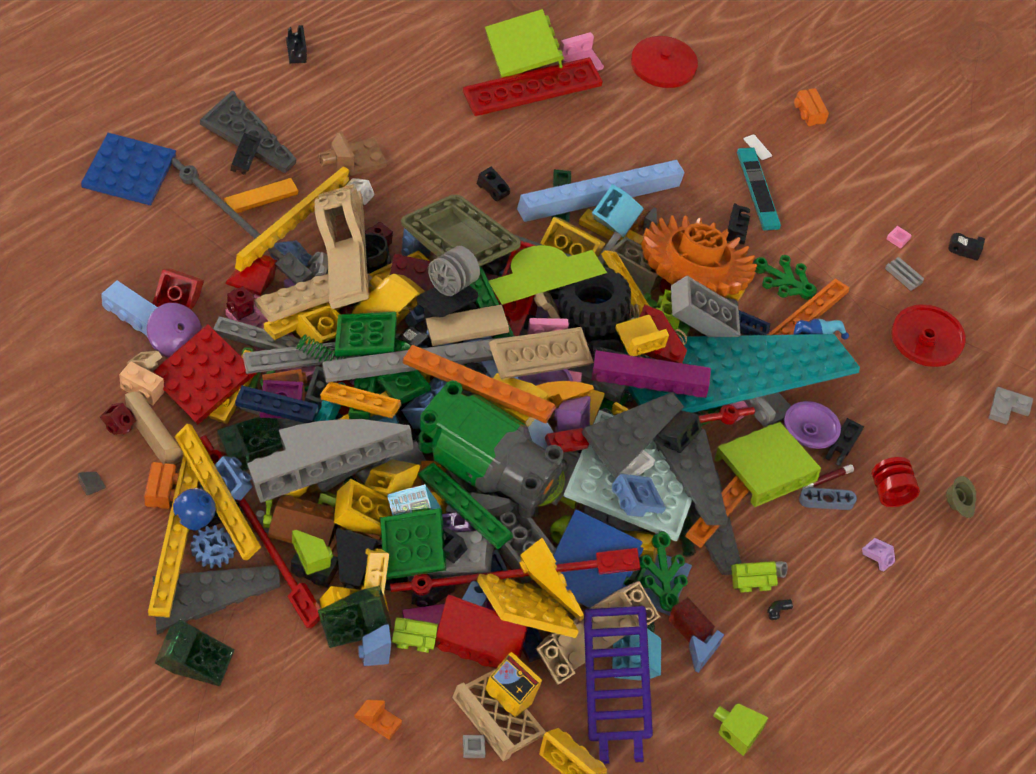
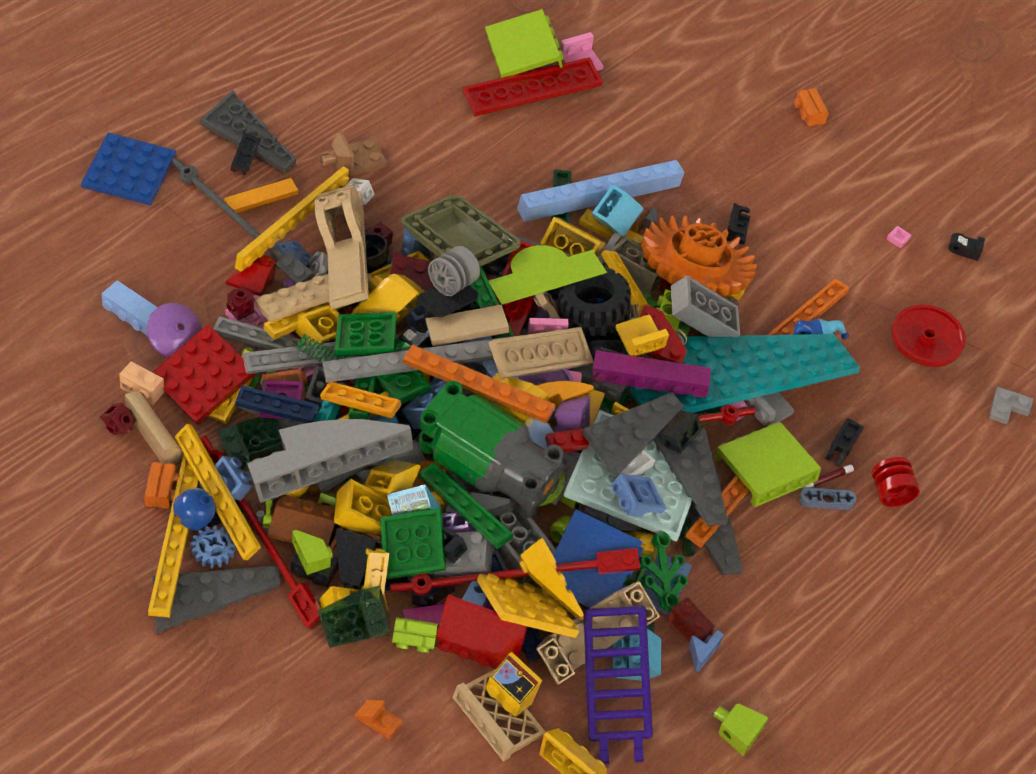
(90, 482): dark grey slope -> none
(147, 360): tan slope -> none
(177, 288): red slope -> none
(194, 654): clear green slope -> none
(296, 46): black hinge -> none
(376, 647): medium blue slope -> none
(474, 746): light grey tile -> none
(493, 184): black leg -> none
(664, 61): red dish -> none
(745, 318): dark blue slope -> none
(754, 575): lime brick -> none
(758, 189): tile -> none
(760, 149): white sticker -> none
(777, 606): black arm -> none
(781, 568): light grey hinge -> none
(802, 288): green plant -> none
(812, 424): medium lavender dish -> none
(880, 552): lavender bracket -> none
(906, 272): light grey tile -> none
(962, 496): olive piece -> none

